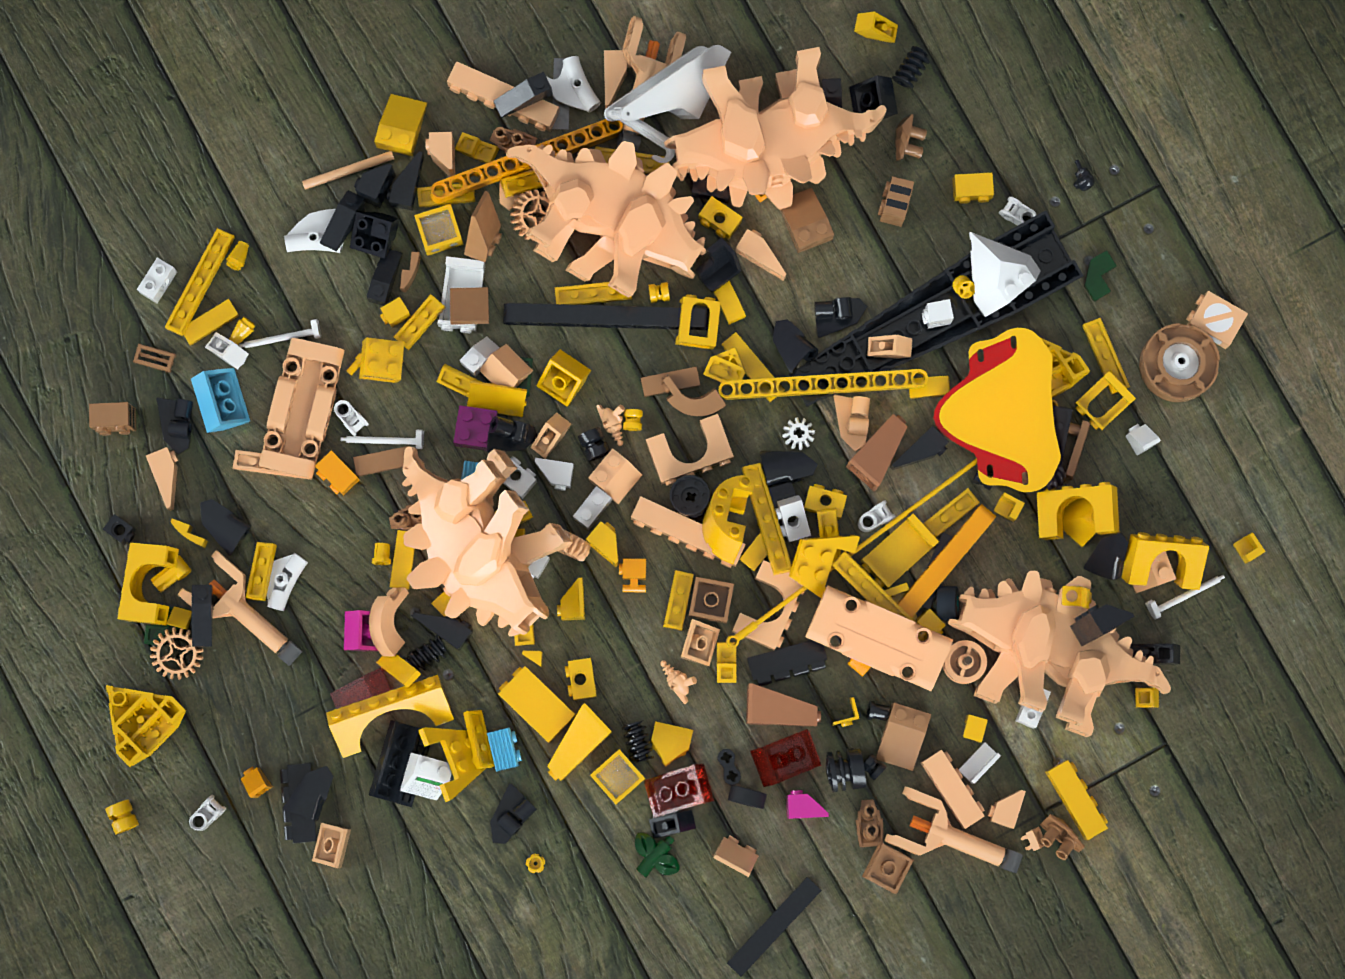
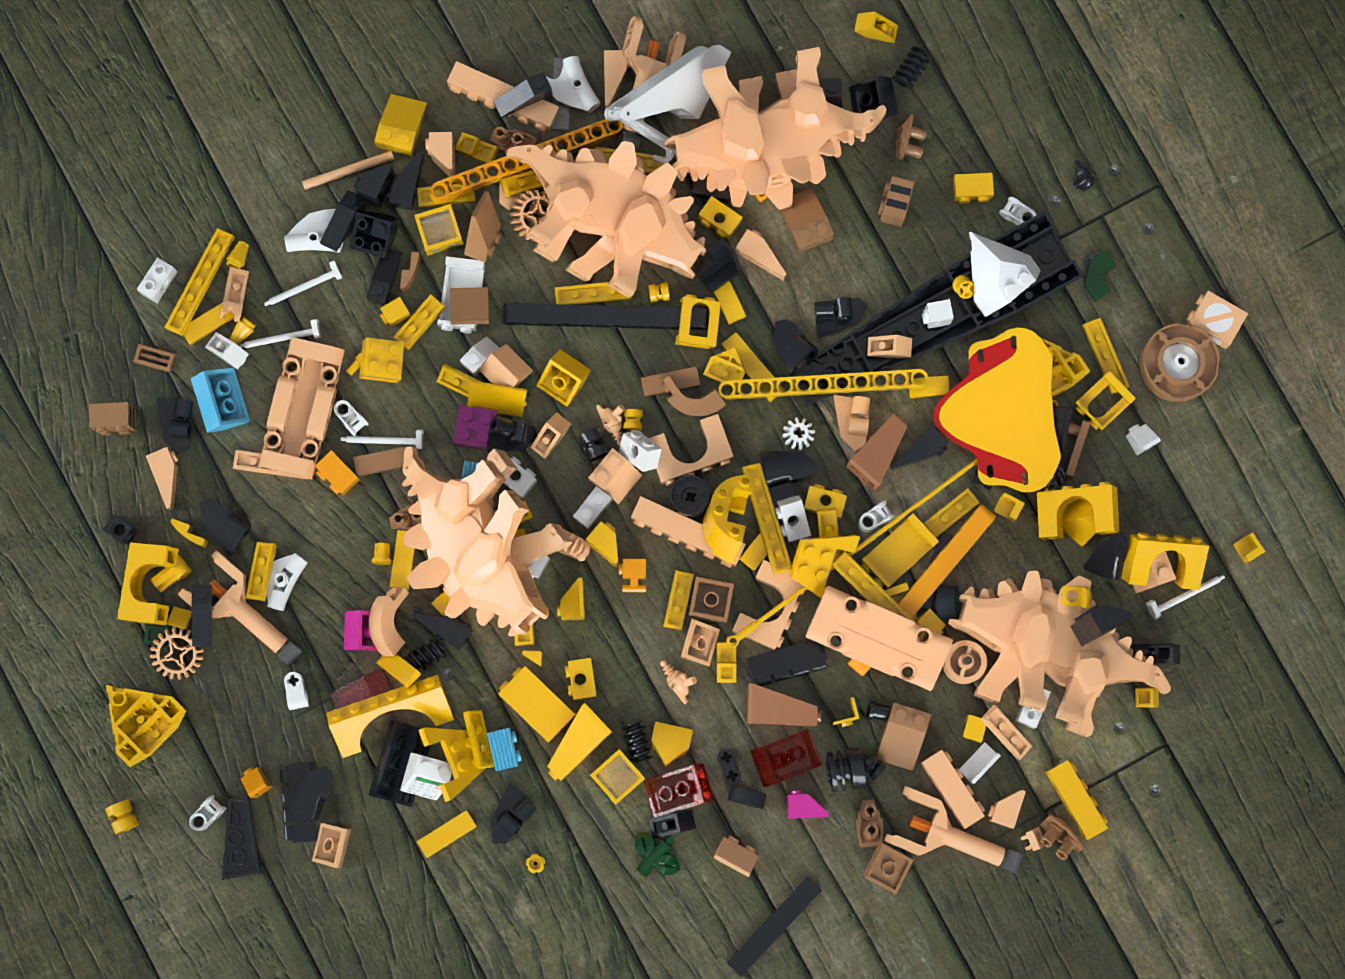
(234, 293): none -> light nougat plate
(241, 849): none -> black wing
(296, 695): none -> white piece
(334, 273): none -> white piece
(446, 834): none -> yellow tile
(556, 472): white slope -> none
(640, 450): none -> white brick
(1006, 732): none -> light nougat tile

